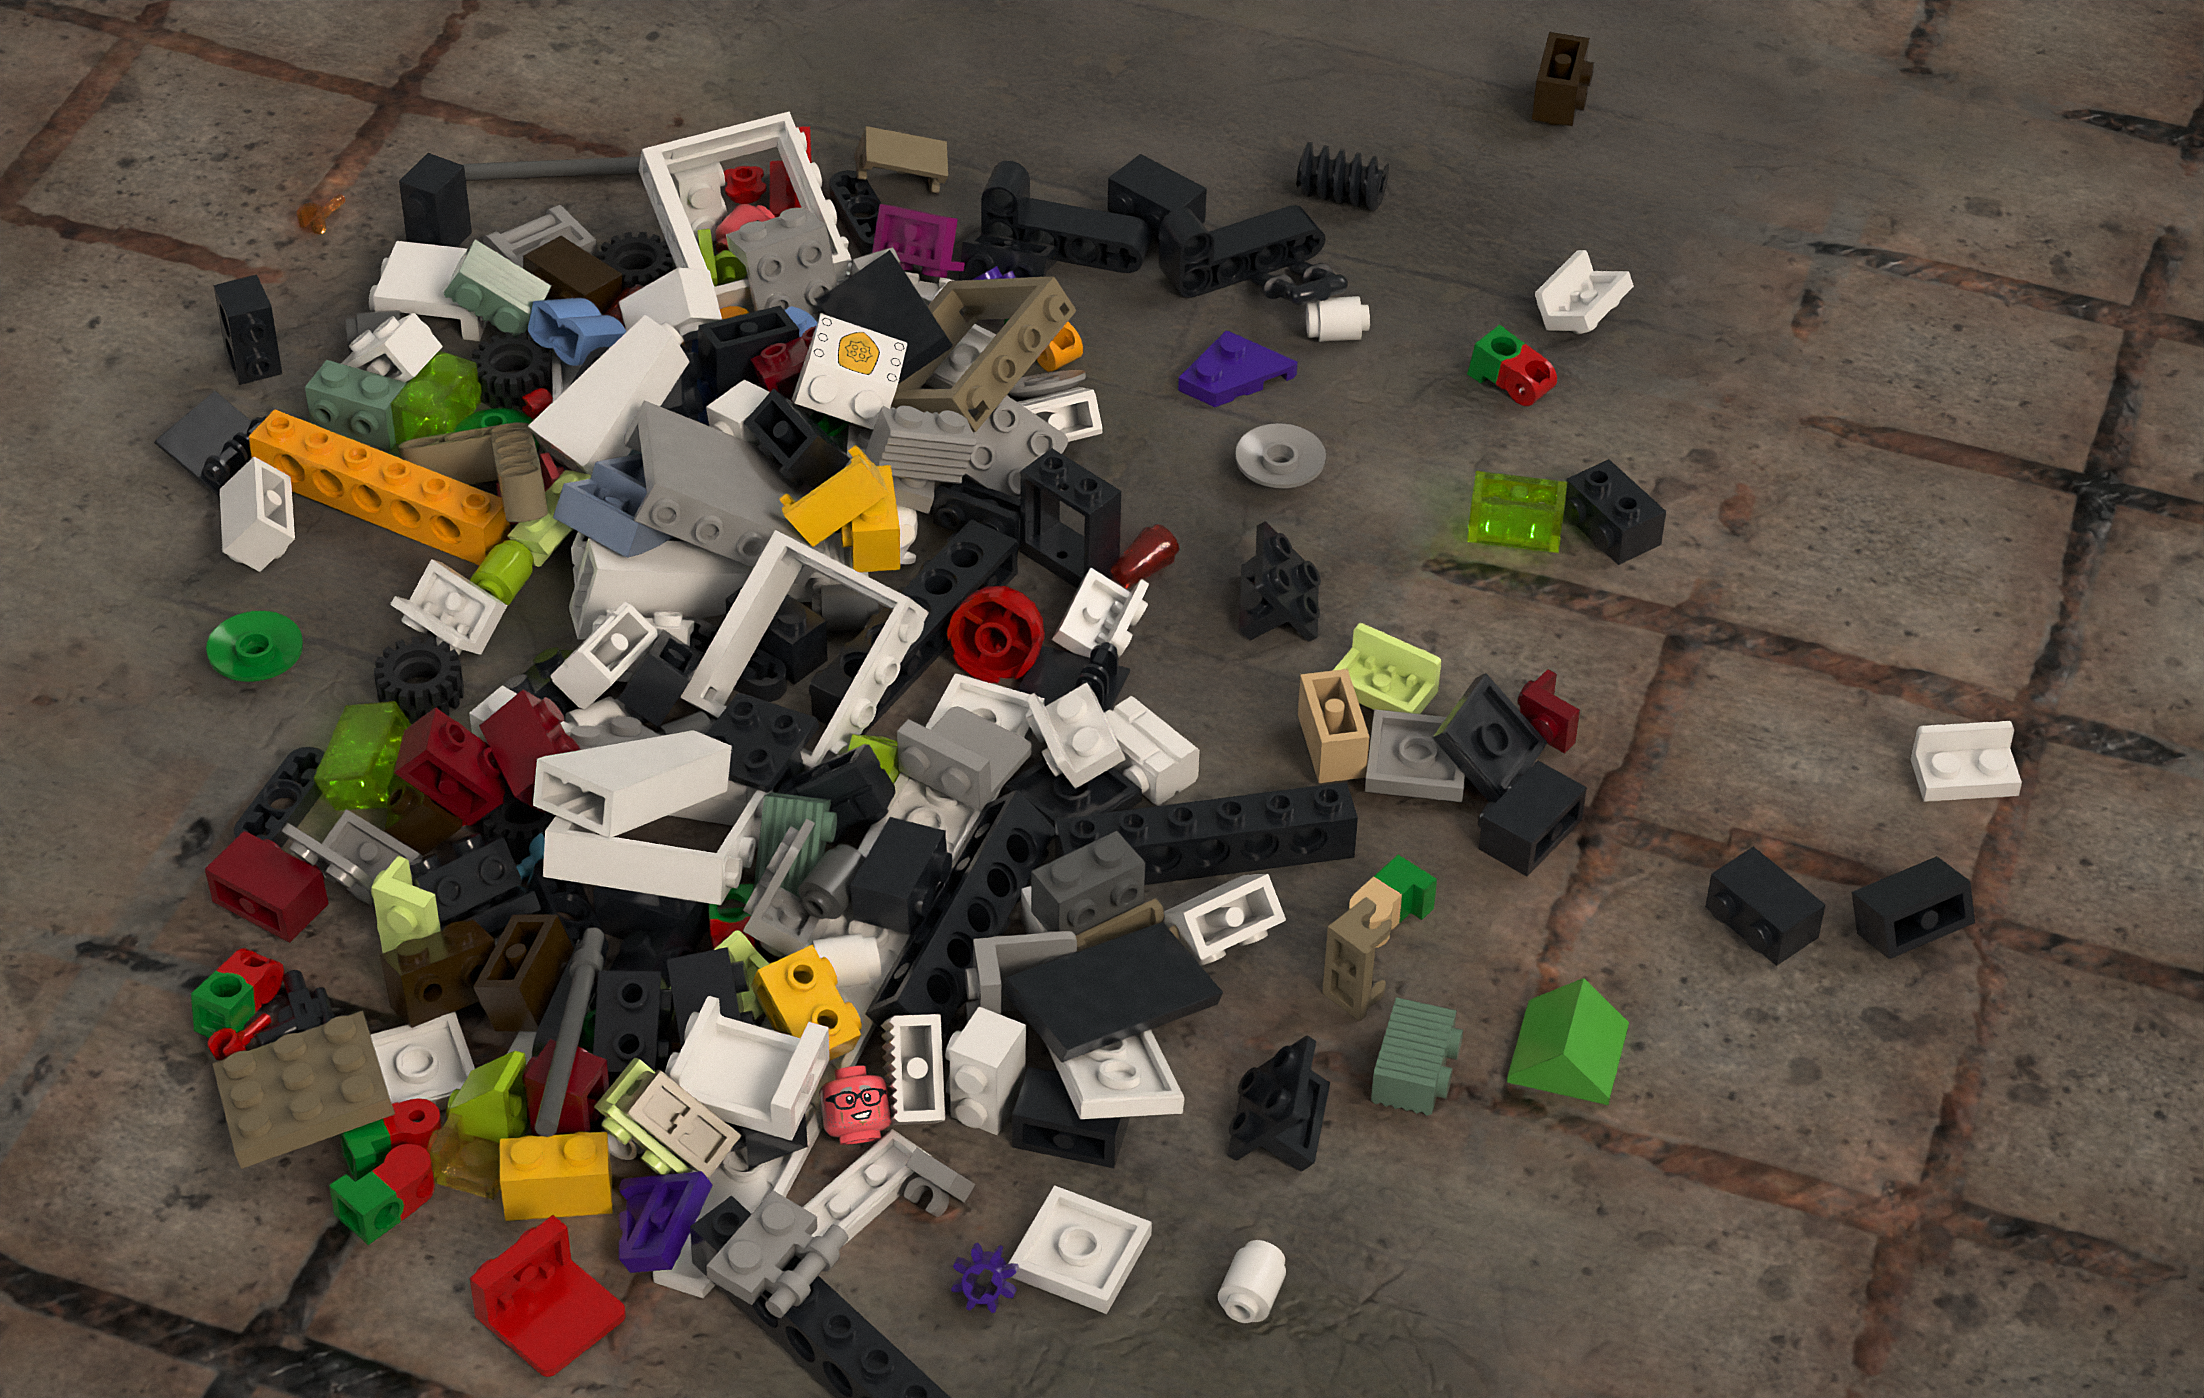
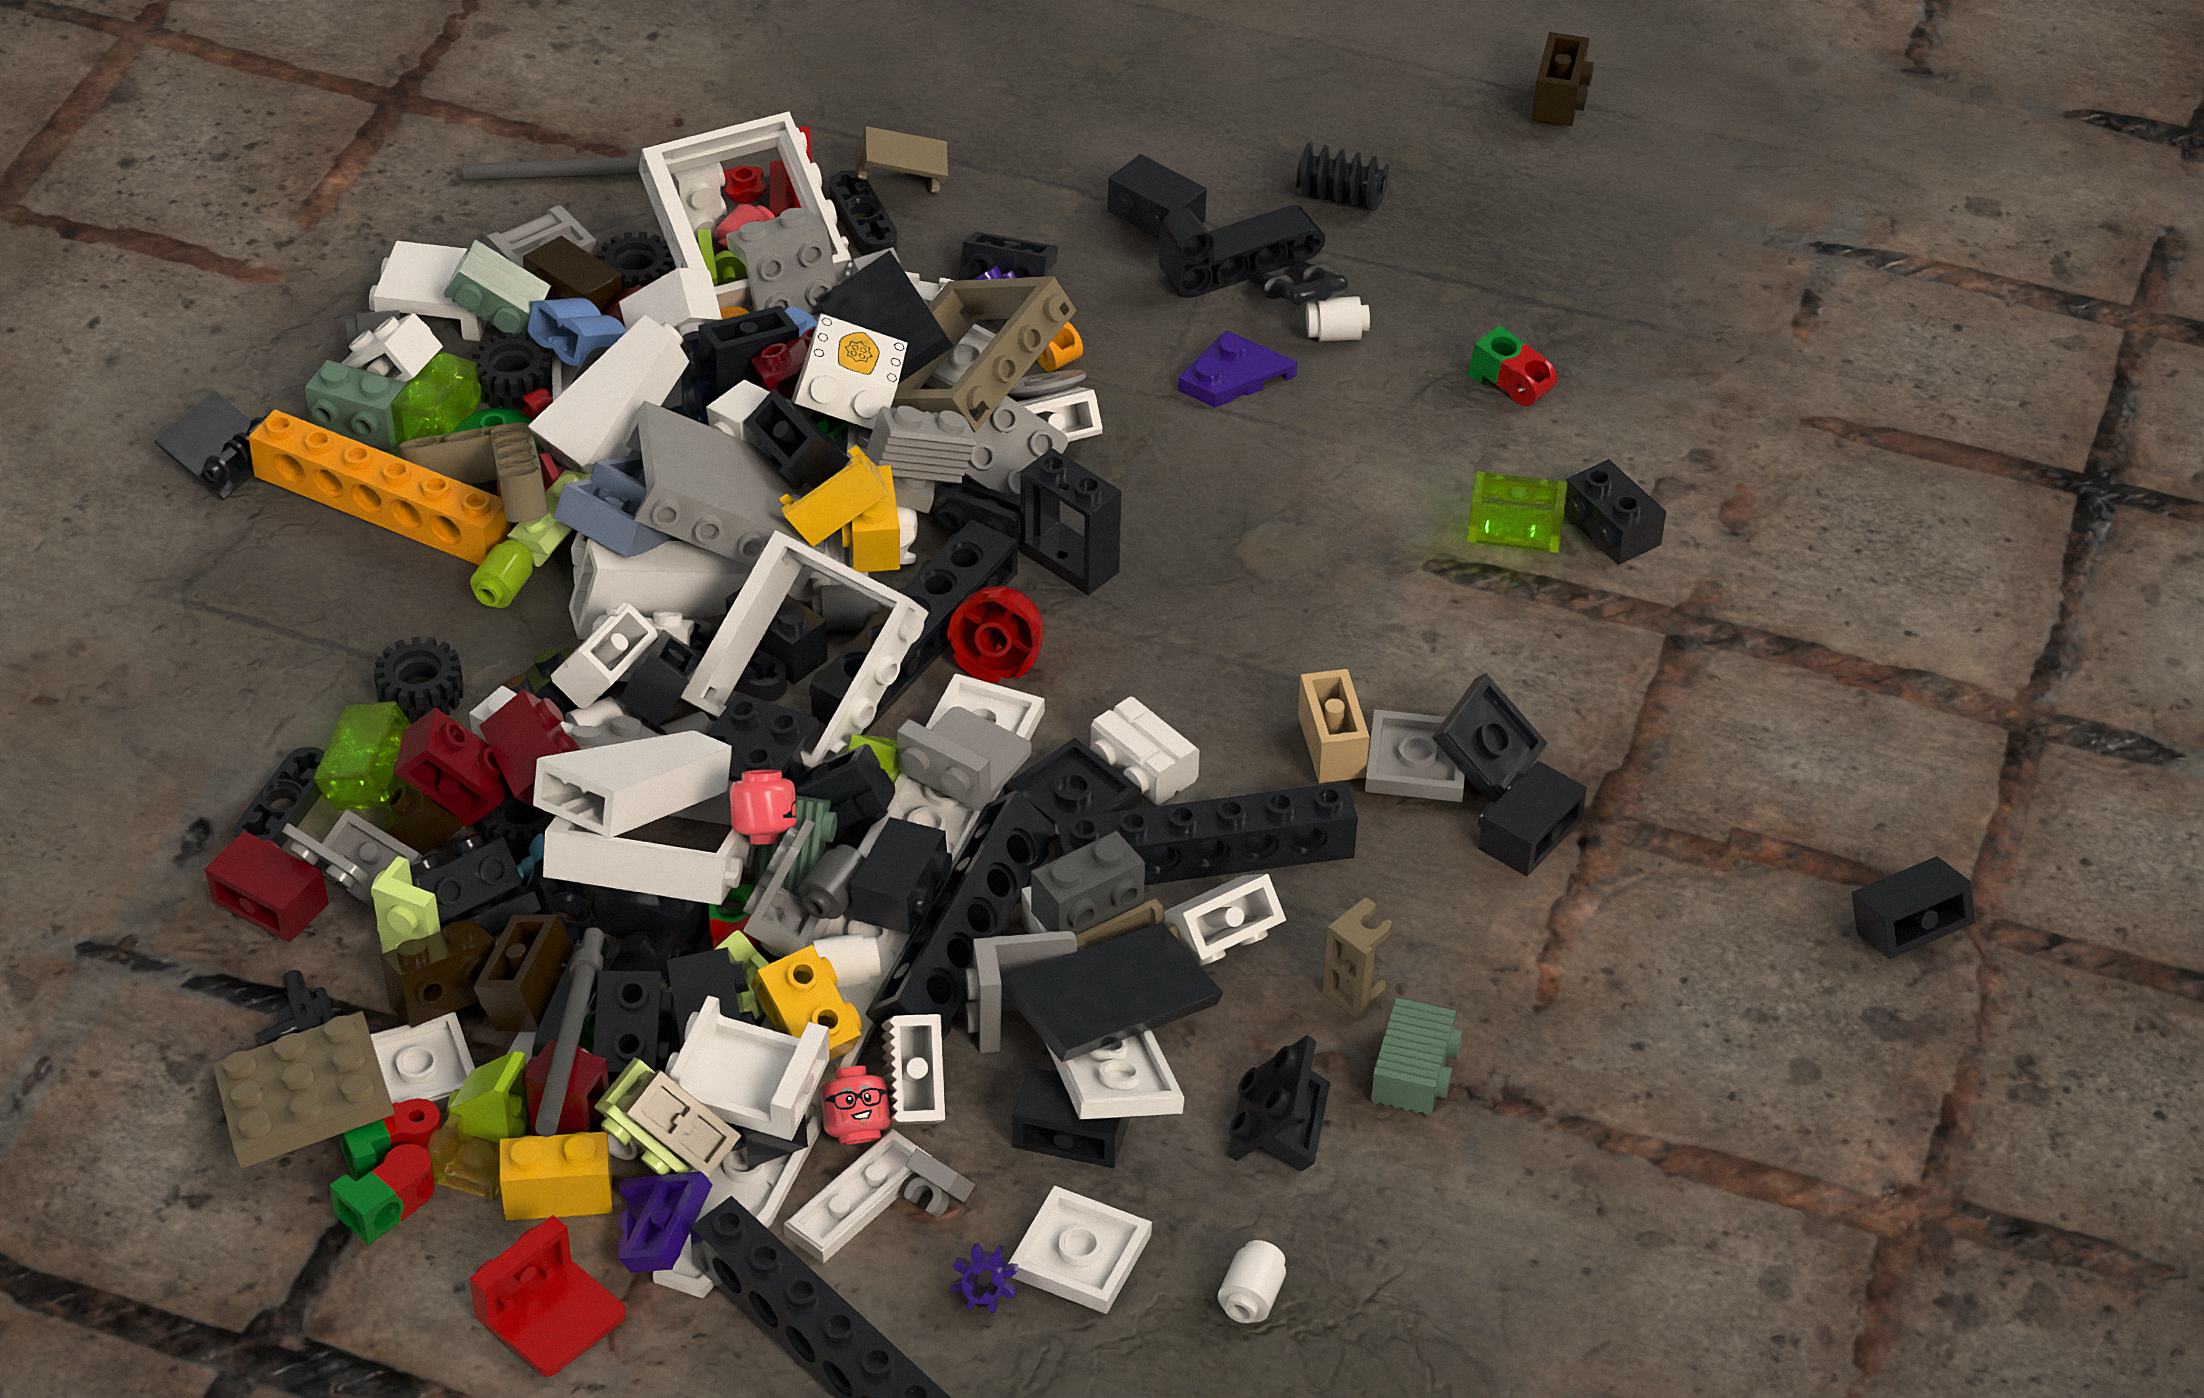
(227, 1041): red hand -> none
(235, 992): green leg -> none
(248, 329): black brick -> none
(254, 646): green dish -> none
(257, 514): white brick -> none
(315, 215): clear orange hand -> none
(435, 202): black brick -> none
(451, 609): white bracket -> none
(763, 806): none -> coral head
(766, 1244): light grey plate -> none
(918, 239): magenta bracket -> none
(986, 1070): white brick -> none
(1061, 672): black hinge -> none
(1076, 735): white bracket -> none
(1081, 233): black beam -> none
(1100, 614): white bracket -> none
(1146, 555): clear red cone -> none
(1278, 588): black bracket -> none
(1280, 455): light grey dish -> none
(1390, 672): yellowish green bracket -> none
(1397, 892): green leg -> none
(1547, 713): dark red bracket -> none
(1570, 1044): bright green slope -> none
(1578, 296): white bracket -> none
(1764, 906): black brick -> none
(1965, 761): white bracket -> none

